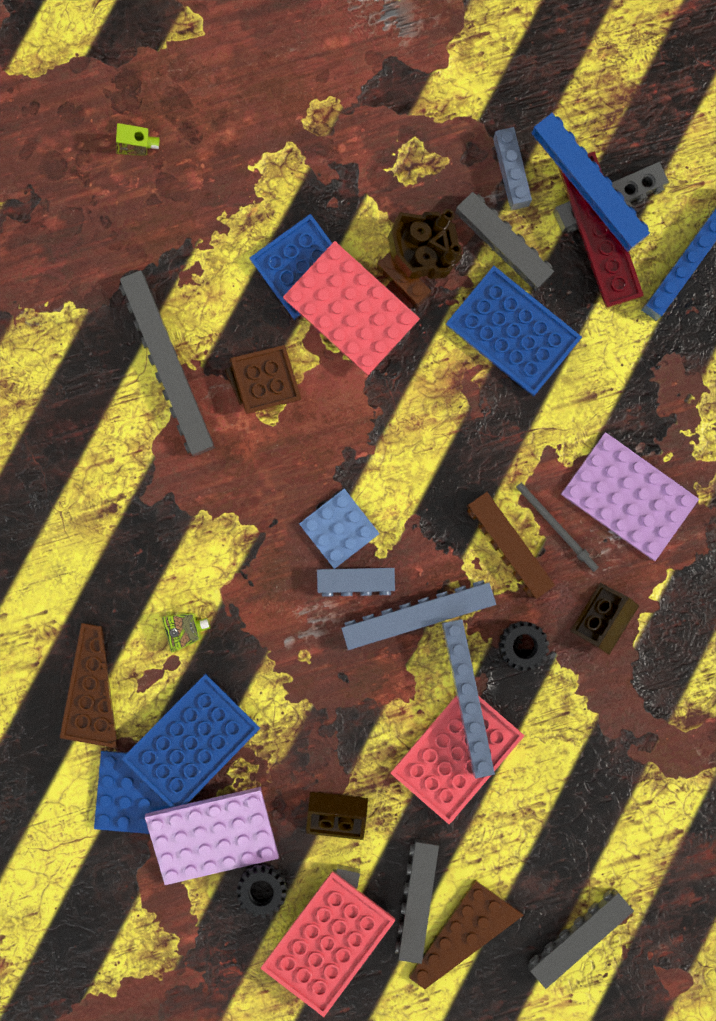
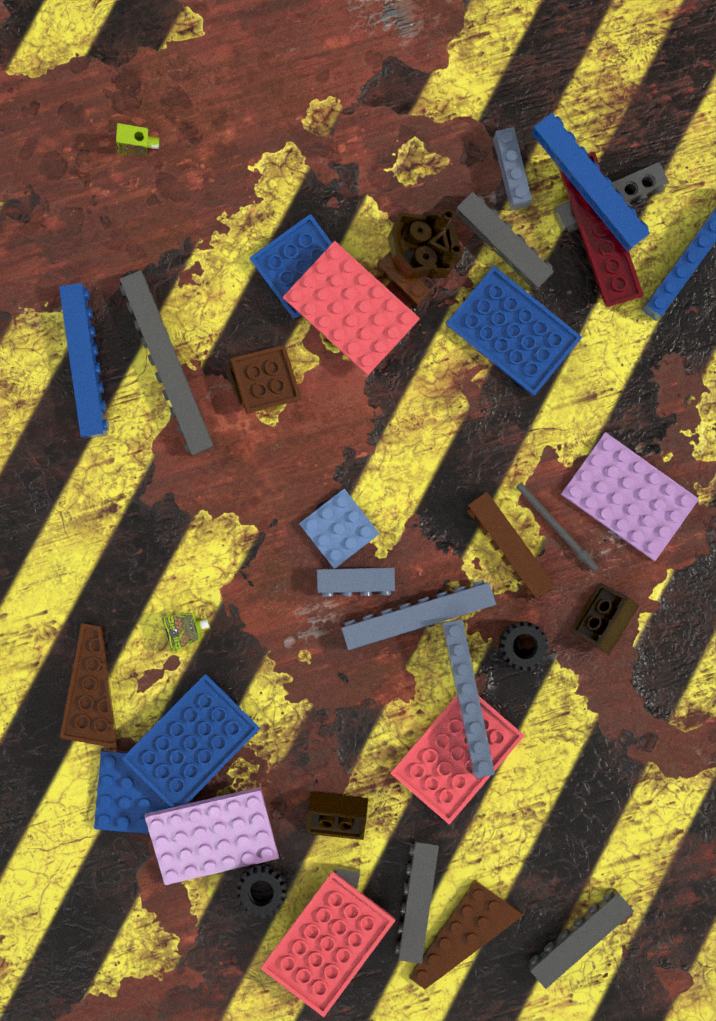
(83, 361): none -> blue brick

